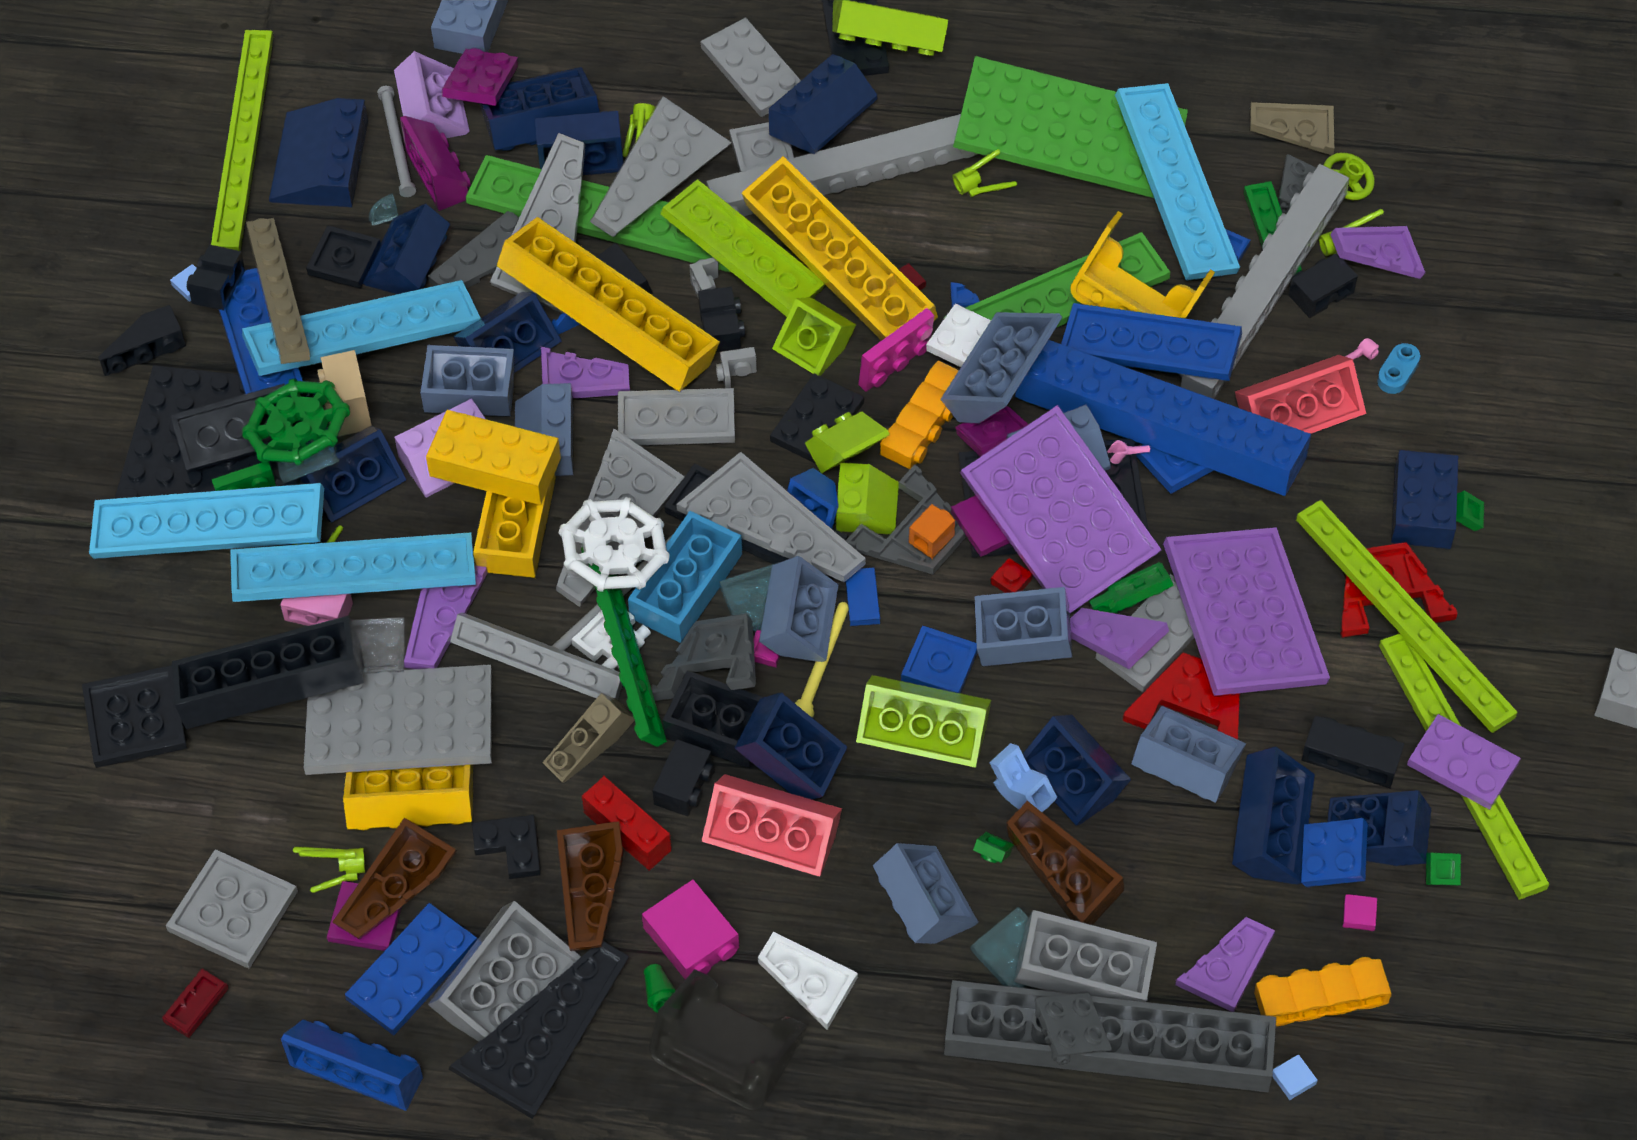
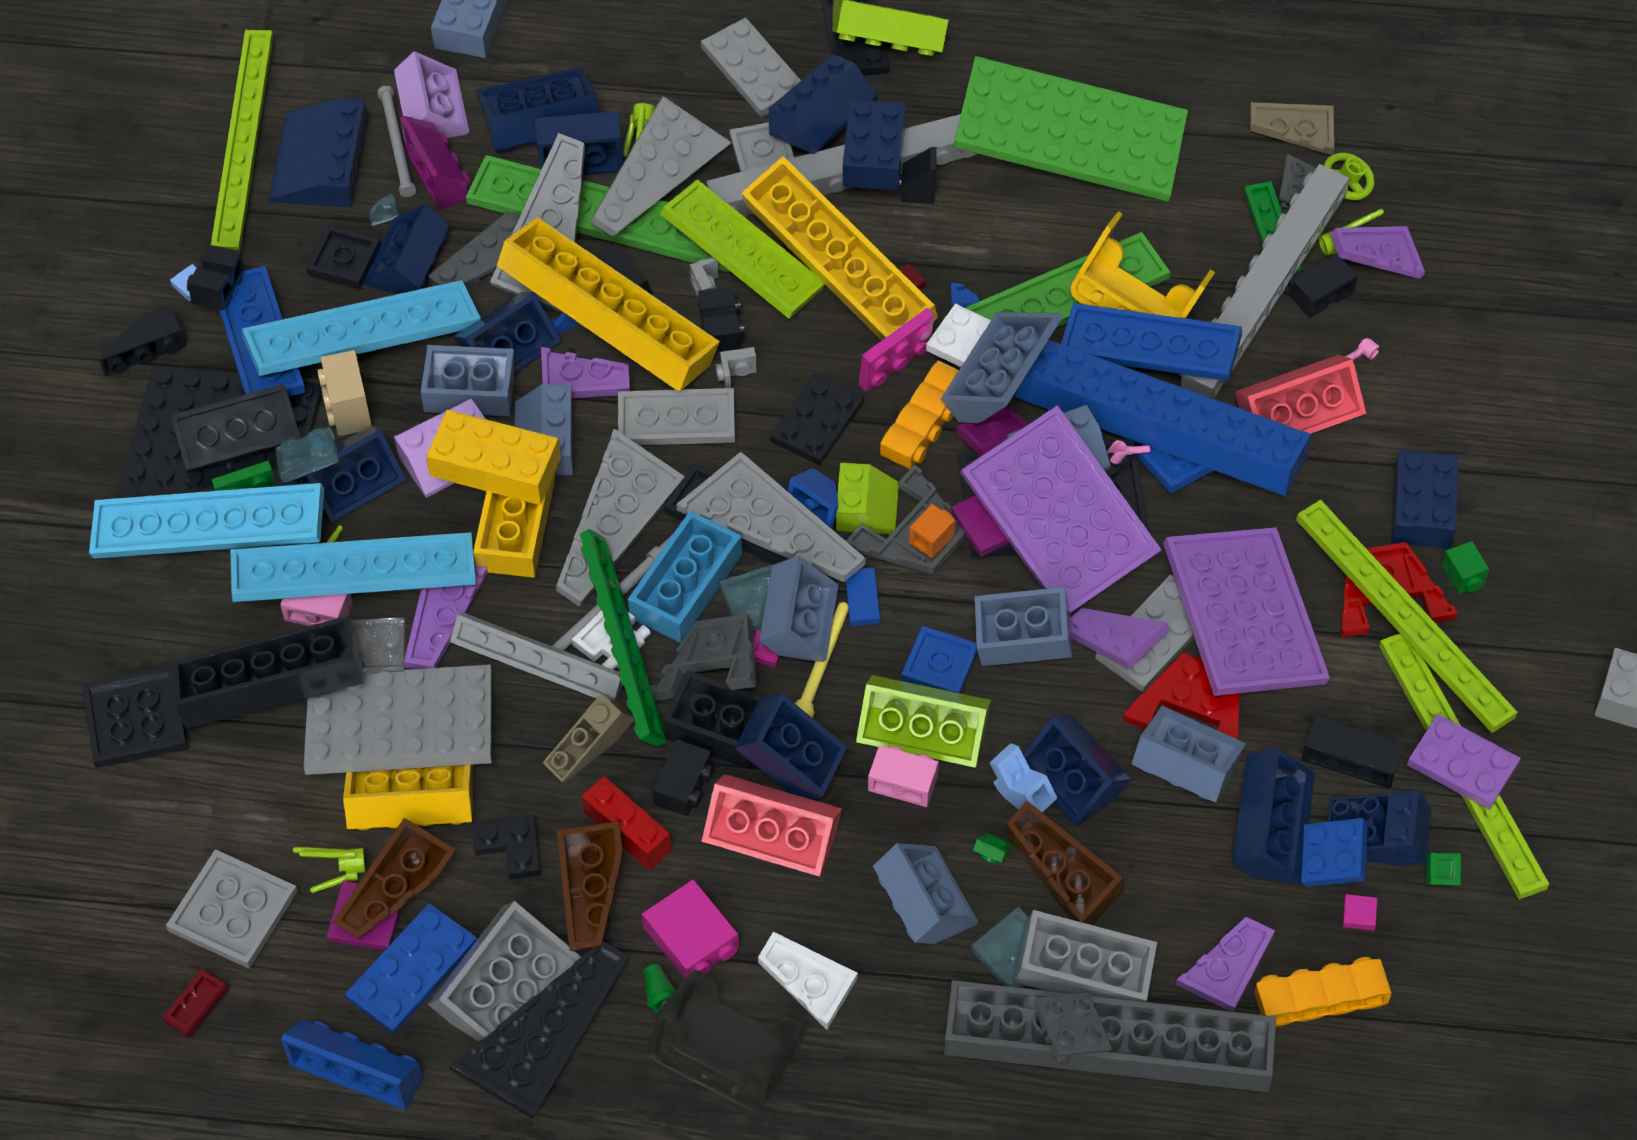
(277, 291): dark tan plate -> none
(293, 409): green plate -> none
(480, 76): magenta plate -> none
(617, 529): white plate -> none
(813, 335): lime slope -> none
(844, 440): lime slope -> none
(874, 144): none -> dark blue brick
(903, 775): none -> bright pink brick
(919, 178): none -> black slope
(969, 178): lime plant -> none
(1011, 577): red plate -> none
(1133, 589): green hinge -> none
(1177, 181): medium azure plate -> none
(1239, 244): blue tile -> none
(1294, 1077): light blue tile -> none
(1399, 365): dark azure plate -> none
(1465, 568): none -> green brick
(1470, 511): green plate -> none

